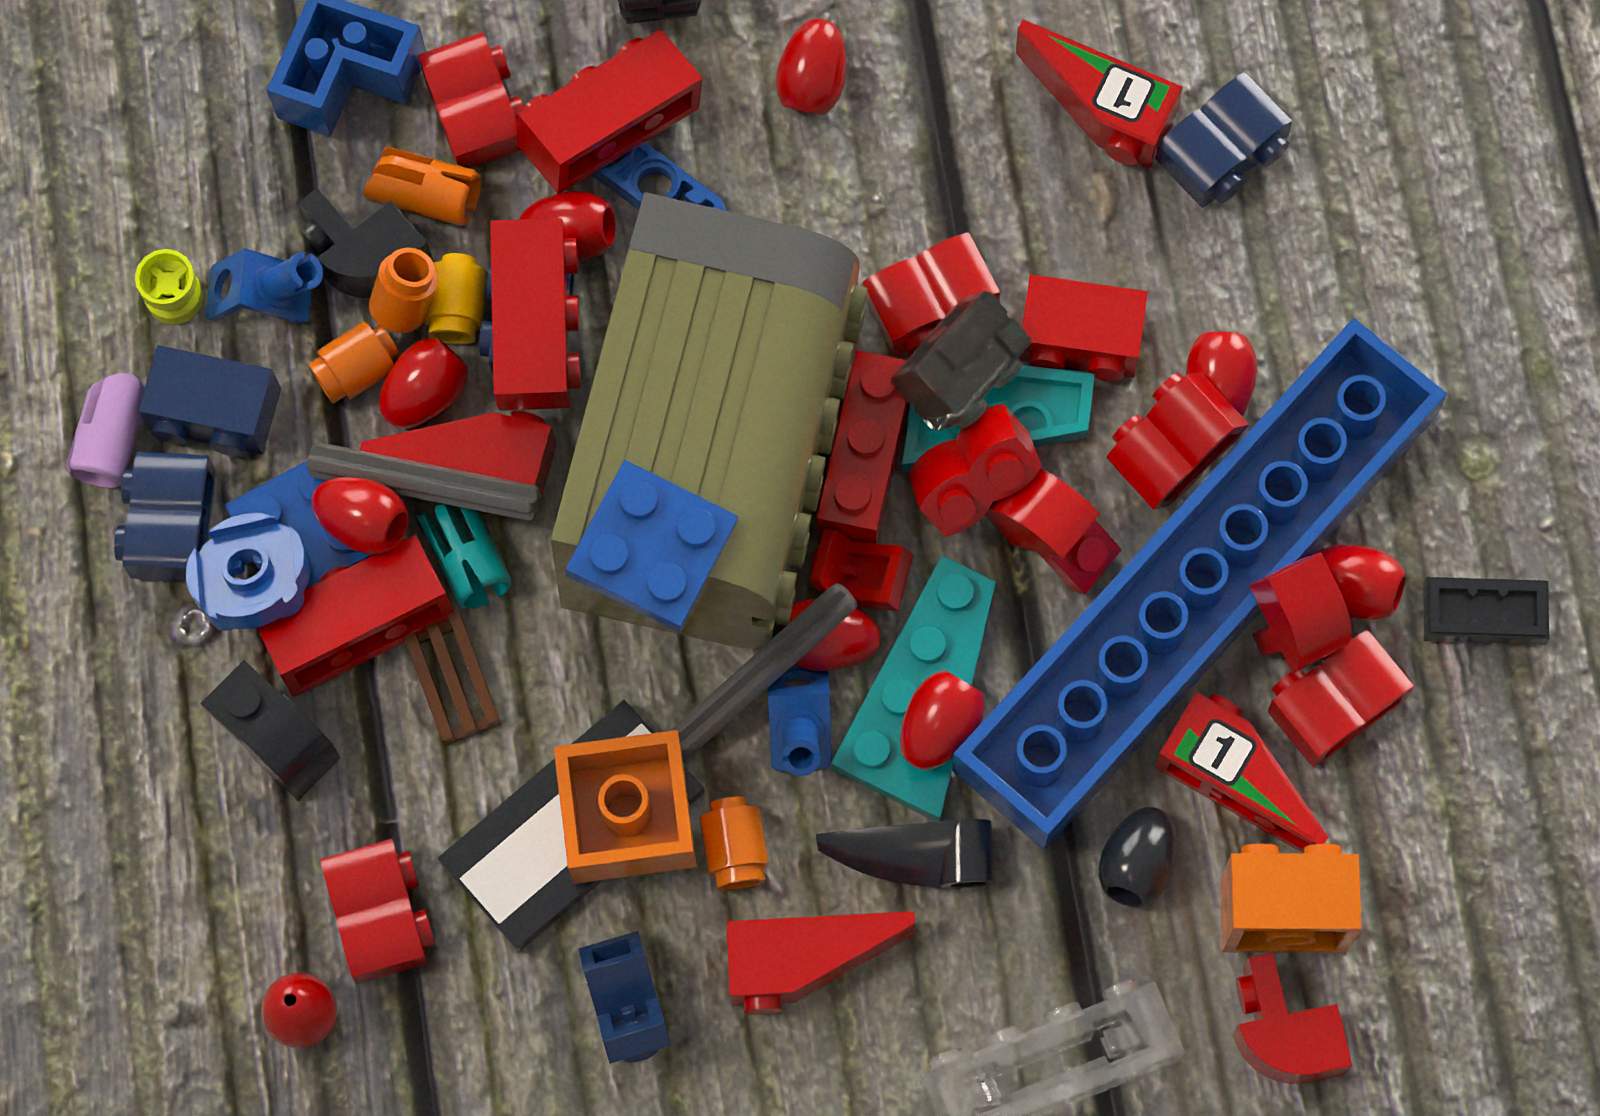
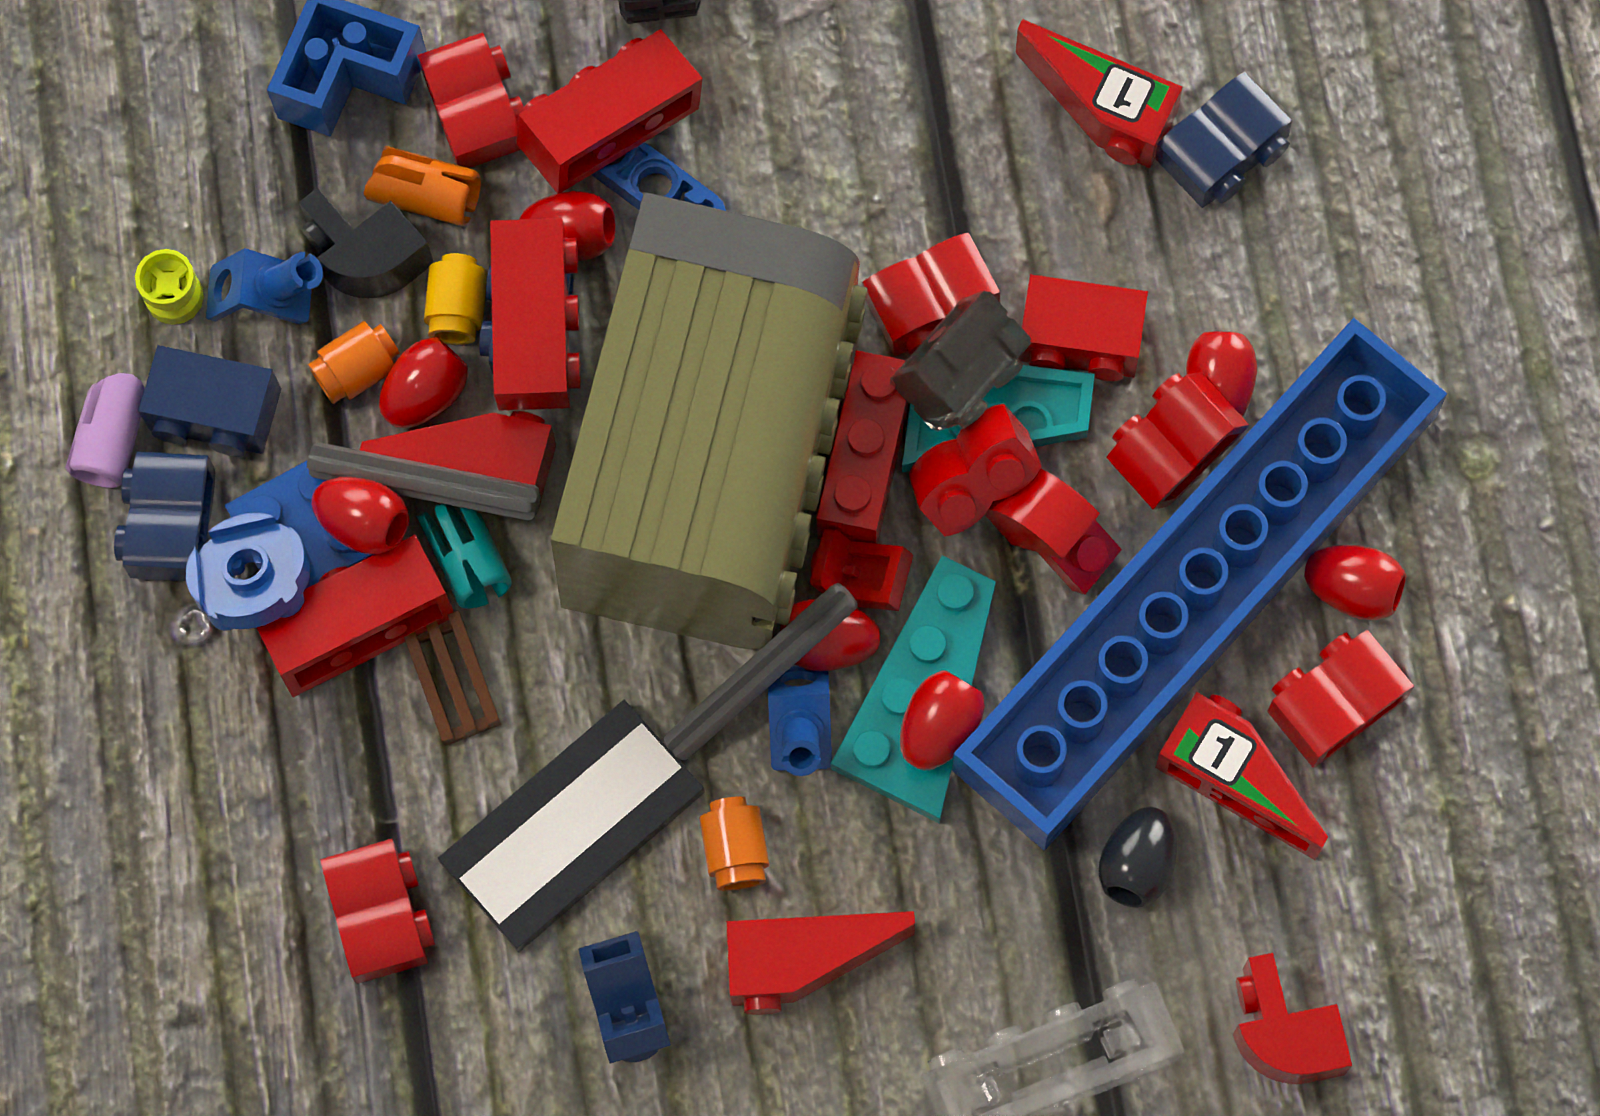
(271, 730): black brick -> none
(308, 1019): red animal -> none
(403, 290): orange brick -> none
(624, 807): orange brick -> none
(651, 545): blue plate -> none
(812, 68): red animal -> none
(922, 854): black piece -> none
(1290, 900): orange brick -> none
(1302, 612): red brick -> none
(1486, 610): black plate -> none

